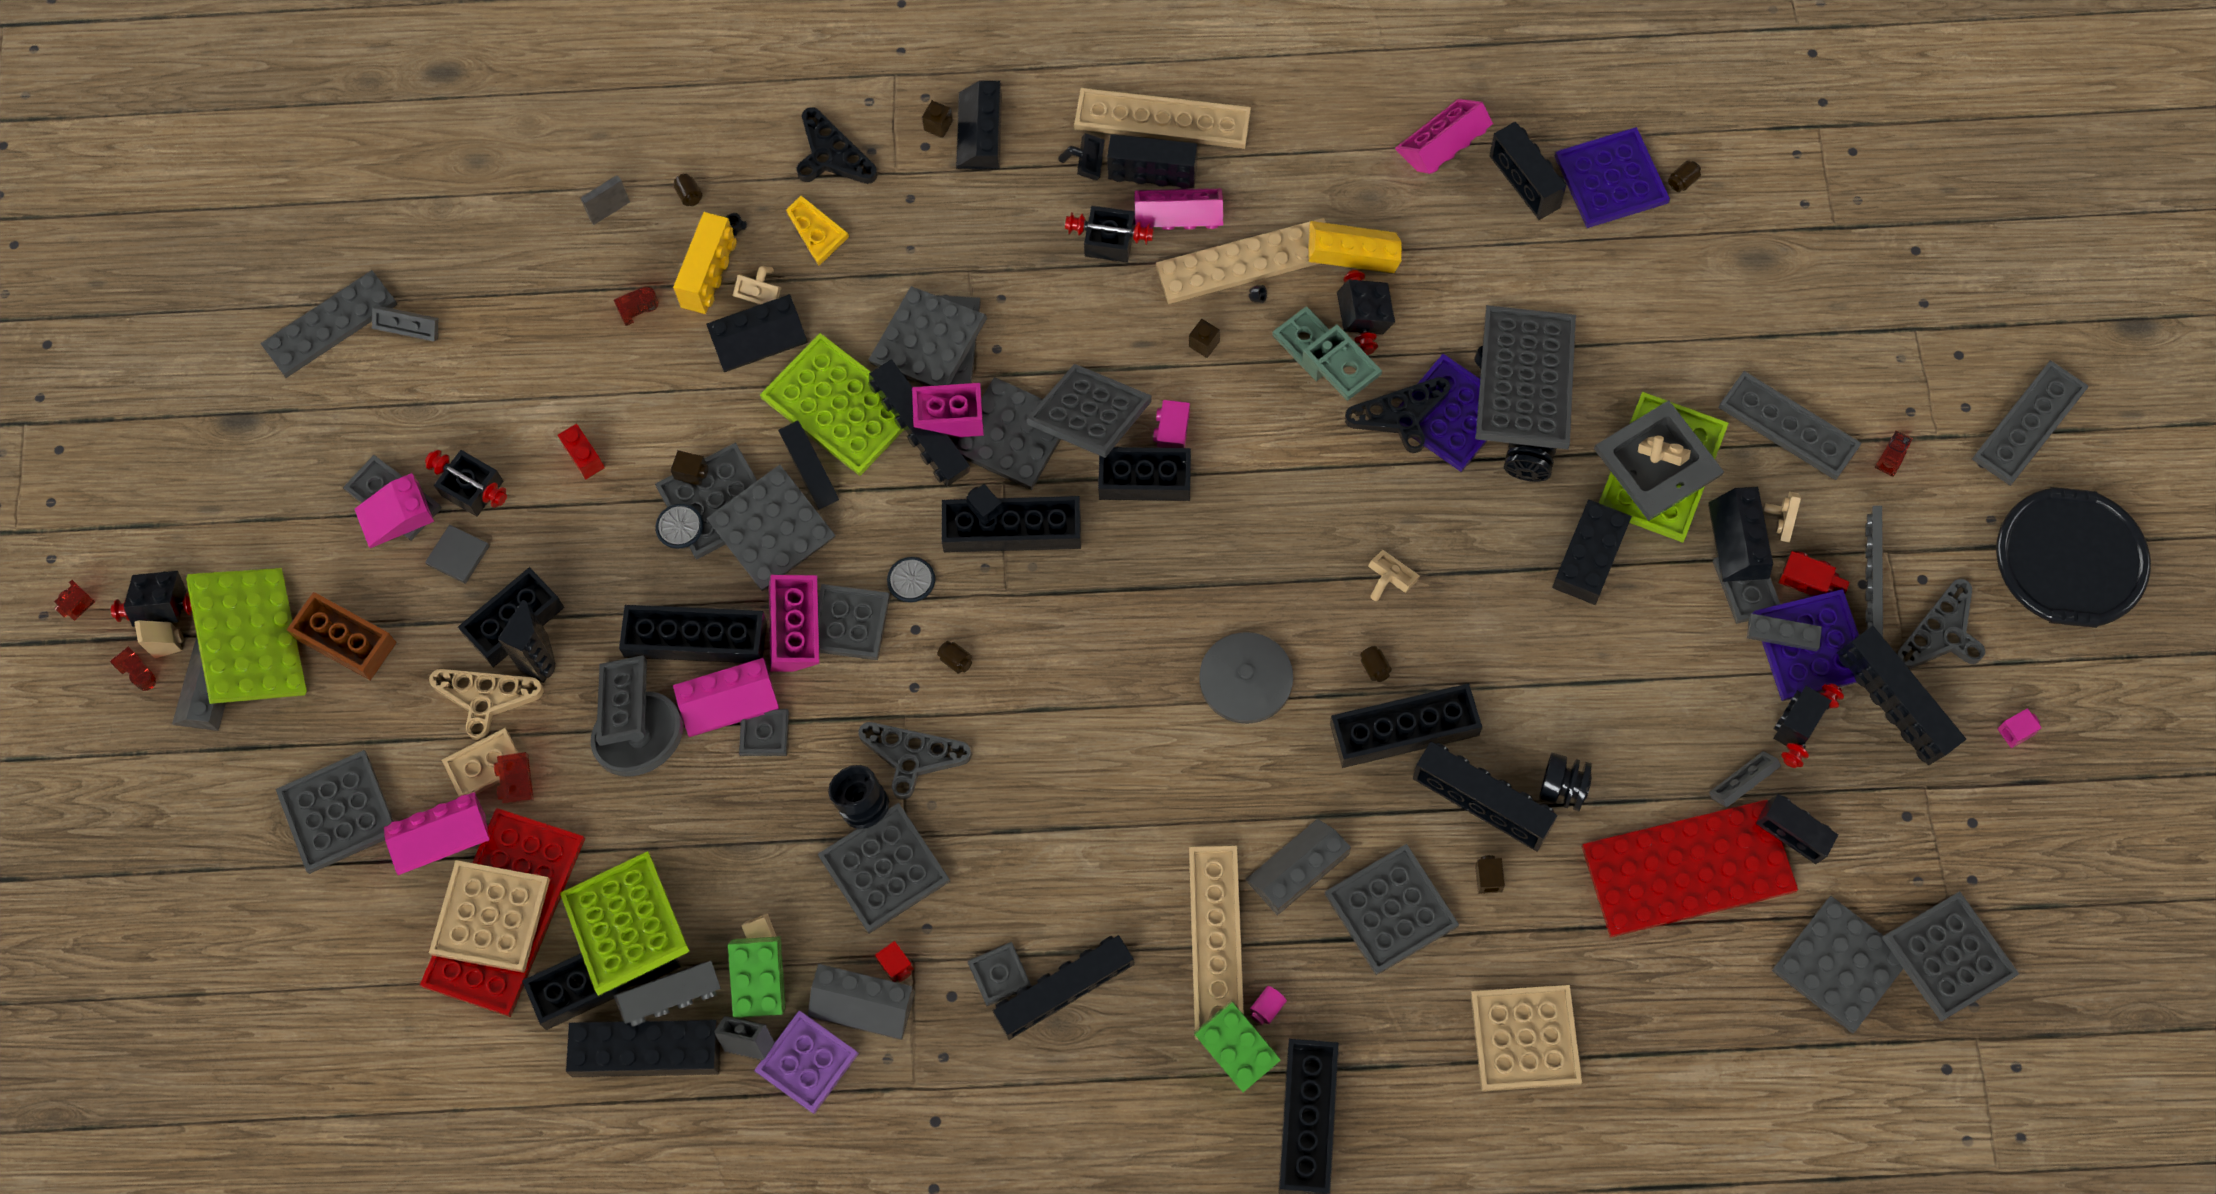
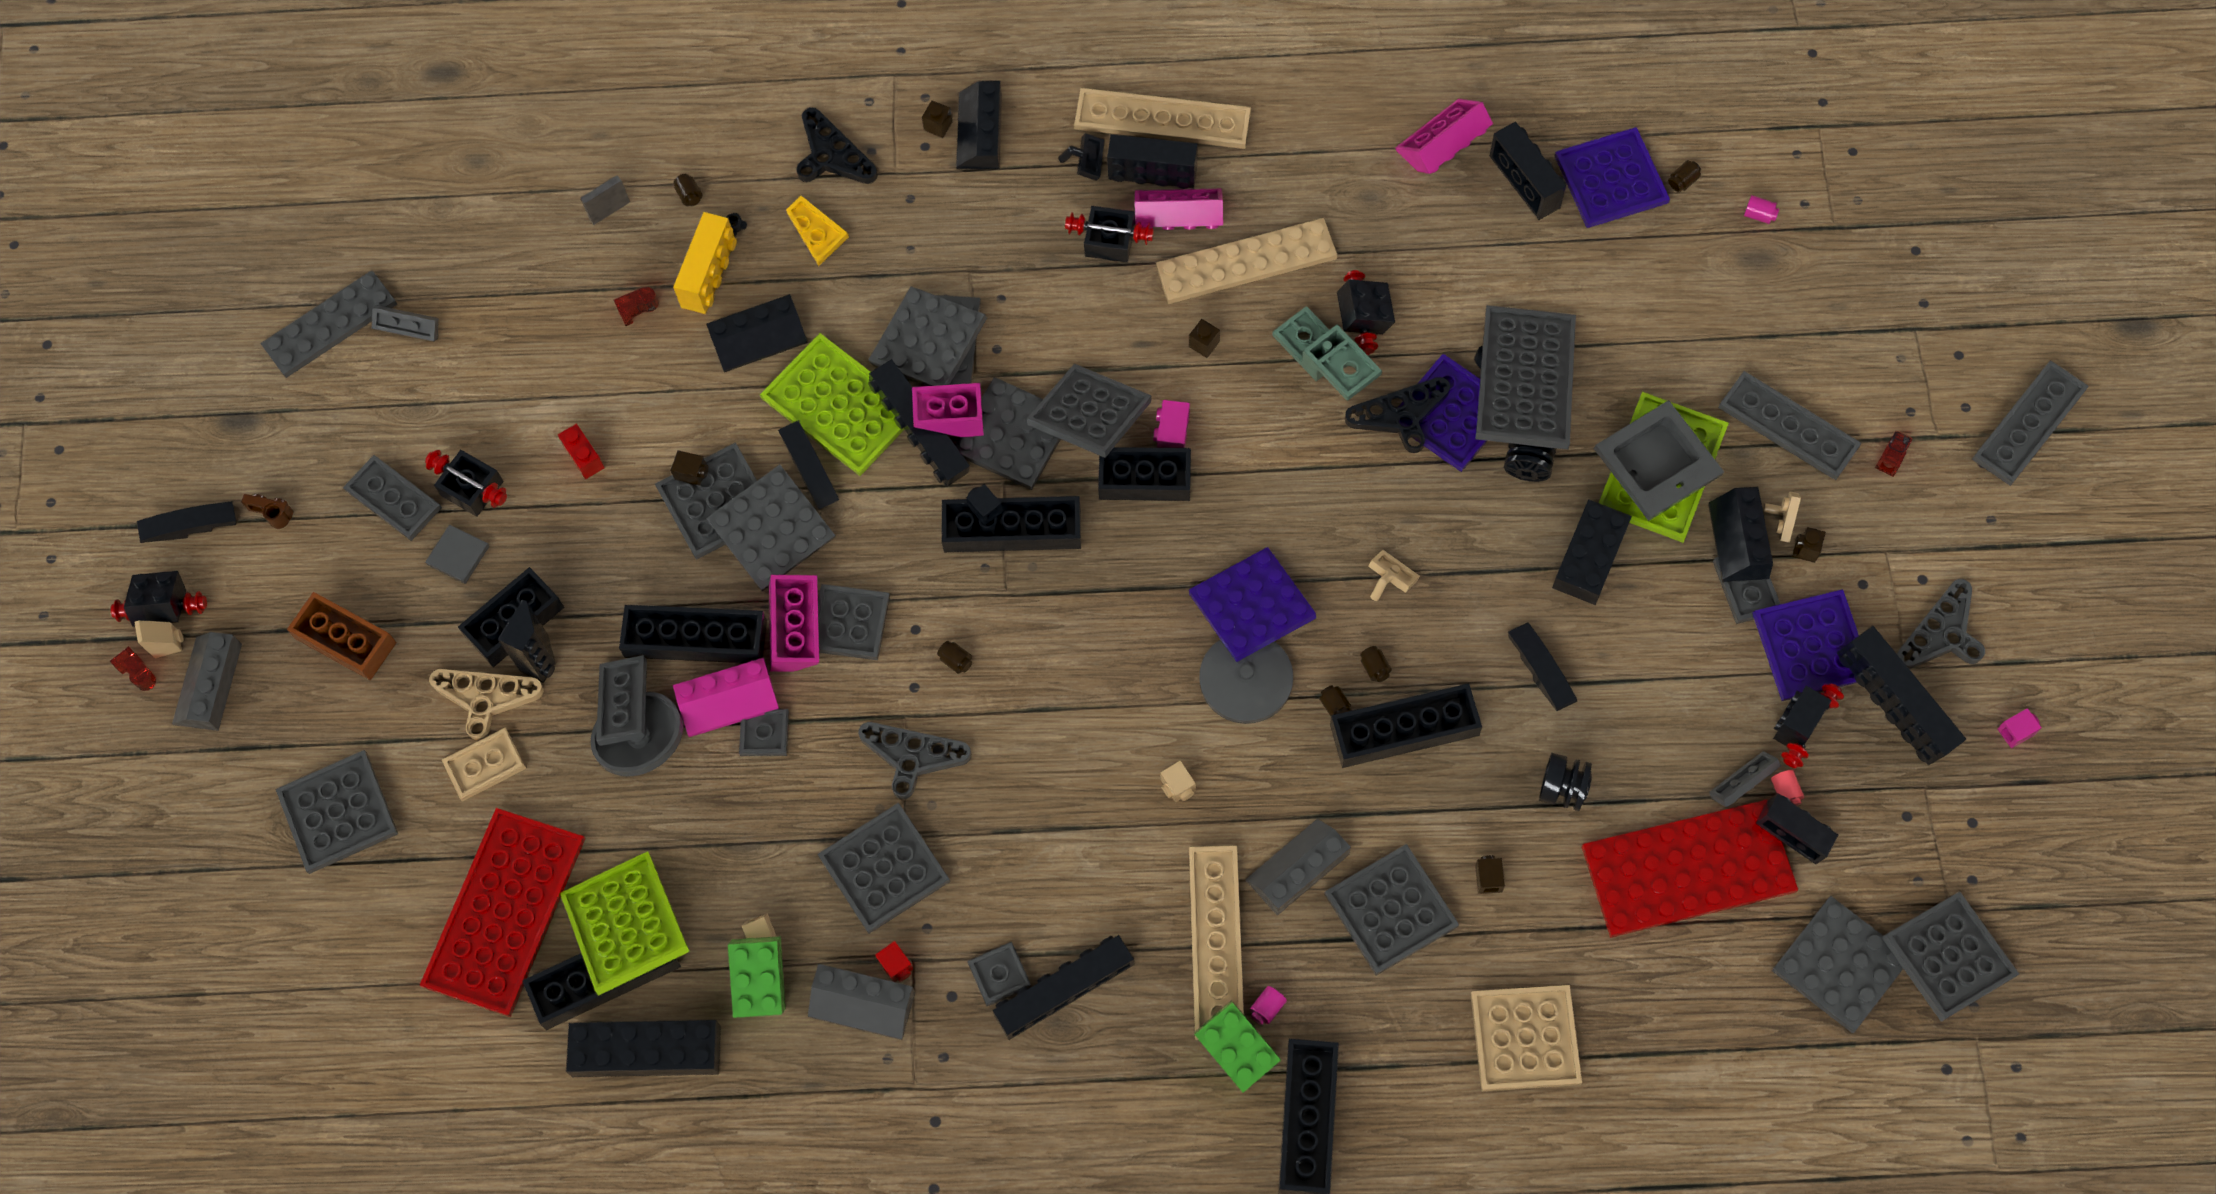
(73, 601): clear red brick -> none
(186, 521): none -> black slope
(245, 636): lime plate -> none
(268, 507): none -> reddish brown plate
(393, 511): dark pink slope -> none
(436, 833): dark pink slope -> none
(489, 916): tan plate -> none
(514, 778): clear red brick -> none
(667, 992): dark grey slope -> none
(679, 526): light grey wheel -> none
(744, 1037): dark grey brick -> none
(756, 289): tan plate -> none
(806, 1062): medium lavender plate -> none
(858, 796): black wheel -> none
(911, 579): light grey wheel -> none
(1177, 782): none -> tan brick
(1252, 604): none -> dark purple plate
(1258, 294): black hinge -> none
(1334, 700): none -> dark brown brick
(1354, 247): yellow slope -> none
(1484, 796): black brick -> none
(1542, 666): none -> black slope
(1663, 451): tan plate -> none
(1761, 210): none -> dark pink brick
(1784, 632): dark grey plate -> none
(1788, 786): none -> coral brick
(1809, 545): none -> dark brown brick
(1811, 575): red hinge -> none
(1874, 570): dark grey plate -> none
(2073, 557): black piece -> none

